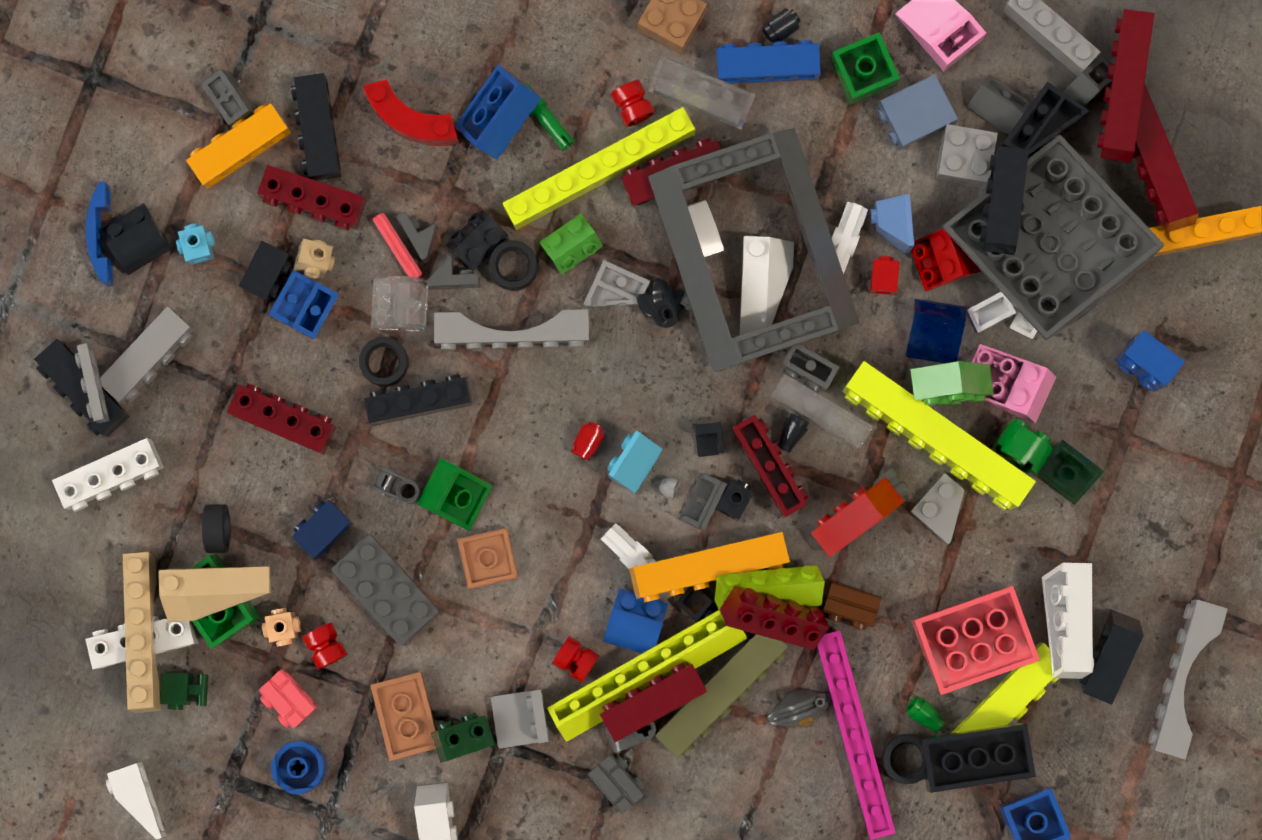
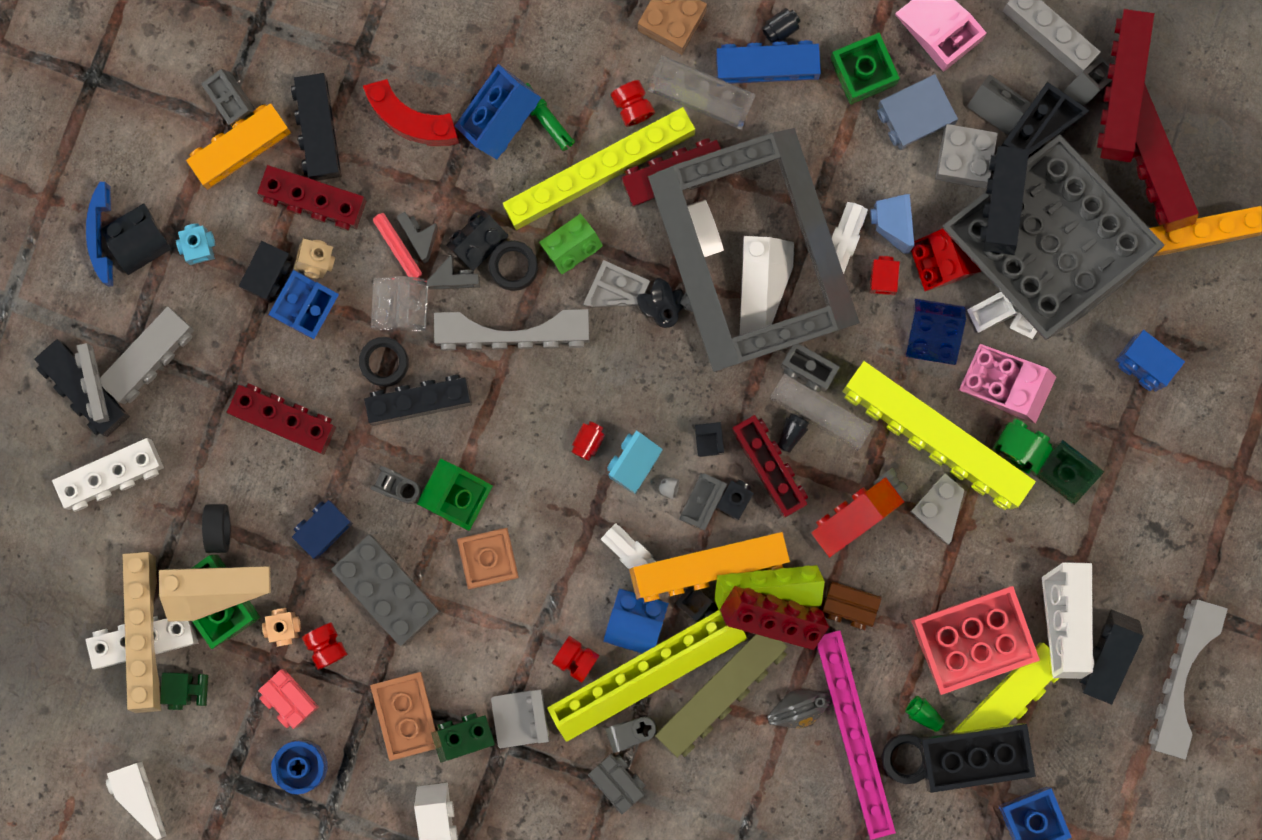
(653, 702): dark red brick -> none
(952, 383): bright green brick -> none

